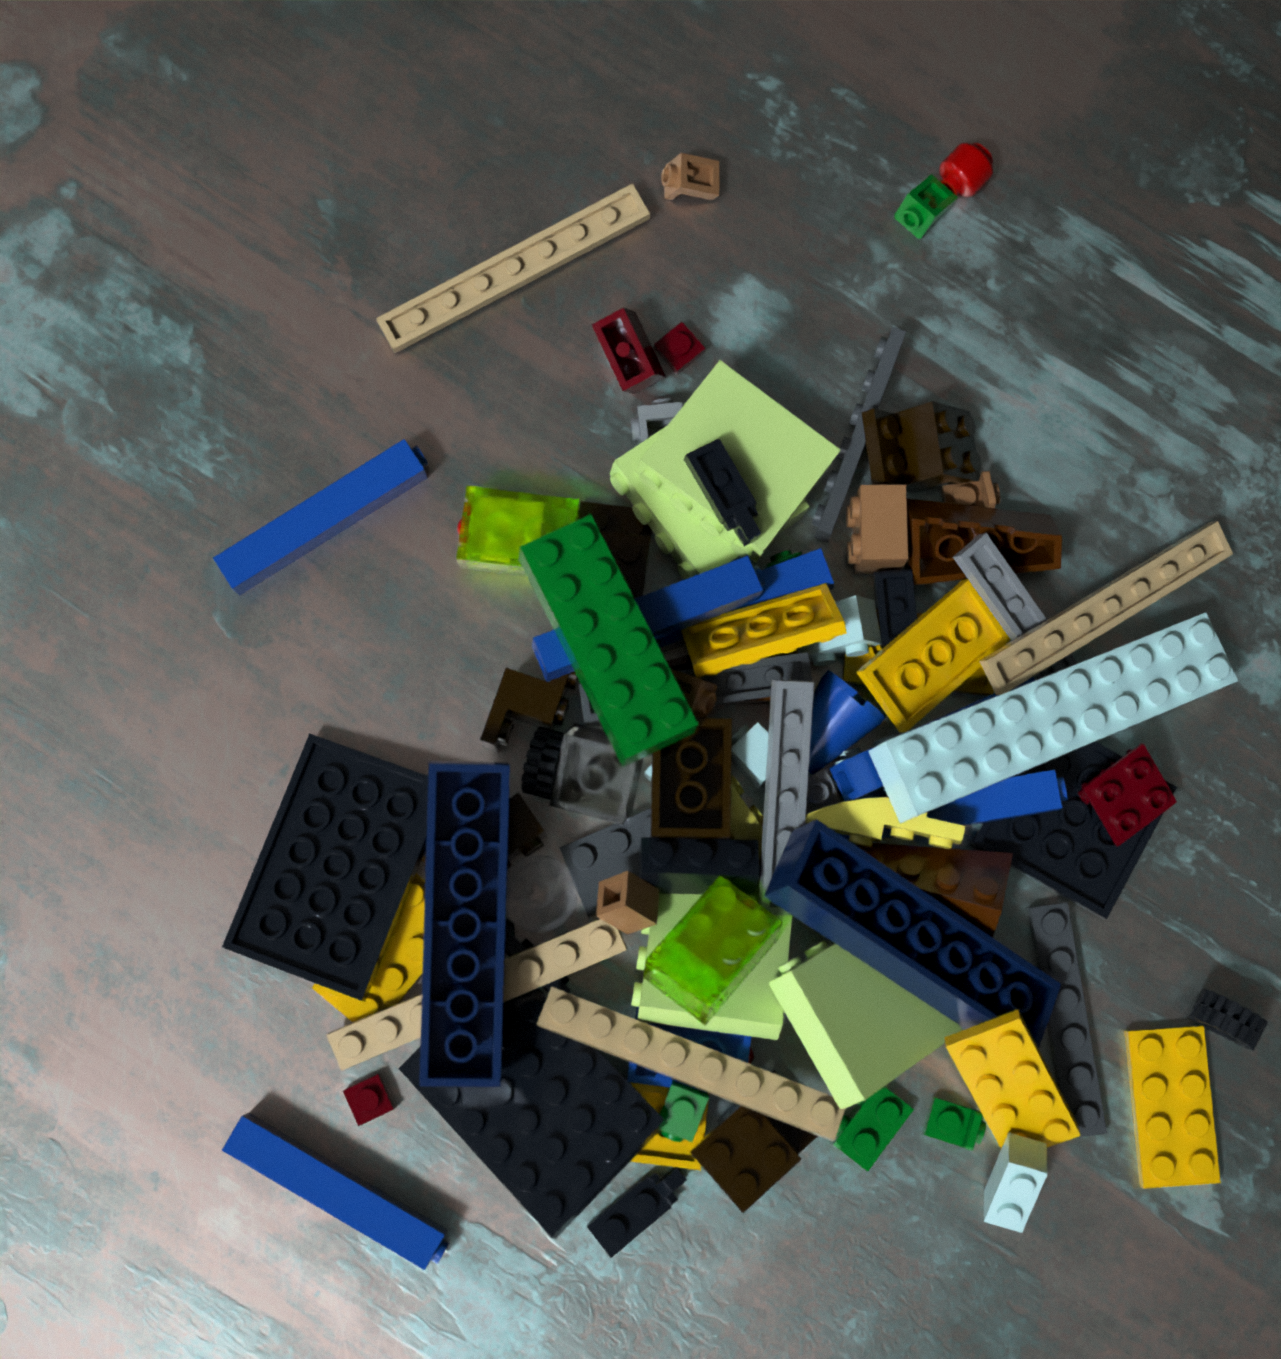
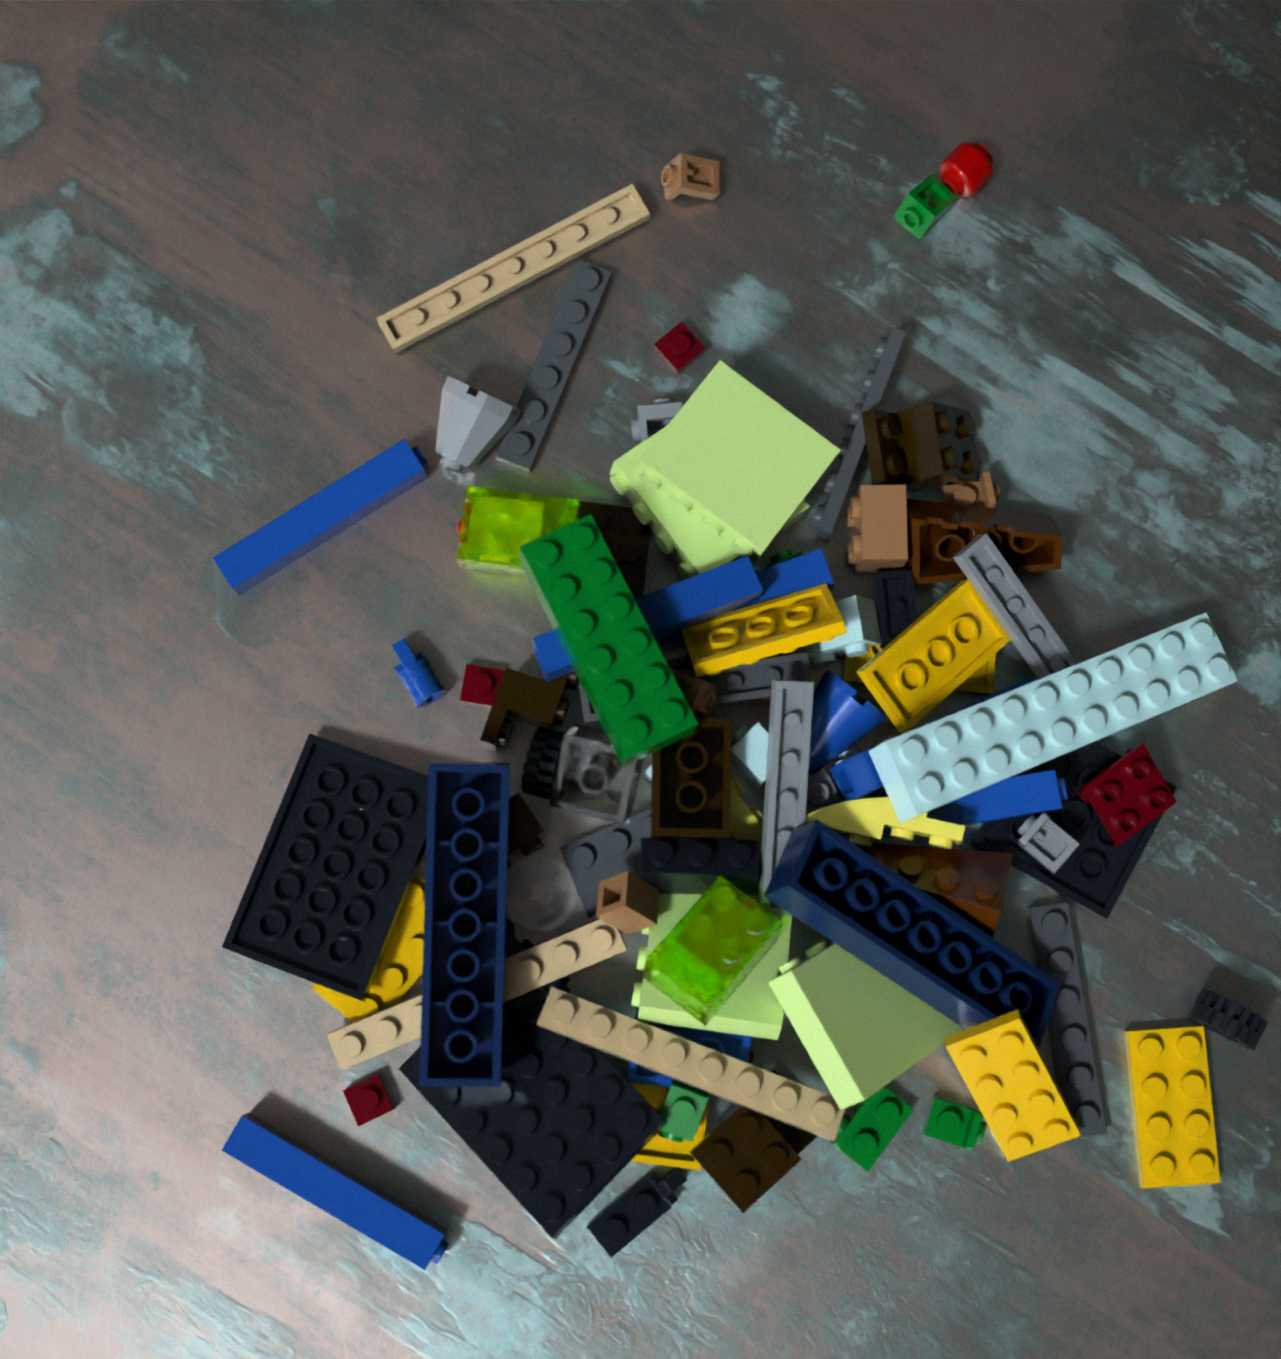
(417, 675): none -> blue hinge
(470, 424): none -> light grey cone
(480, 685): none -> dark red plate
(554, 365): none -> dark grey plate
(628, 351): dark red brick -> none
(725, 490): black hinge -> none
(1015, 1182): light aqua piece -> none
(1046, 842): none -> light grey bracket
(1105, 608): tan plate -> none

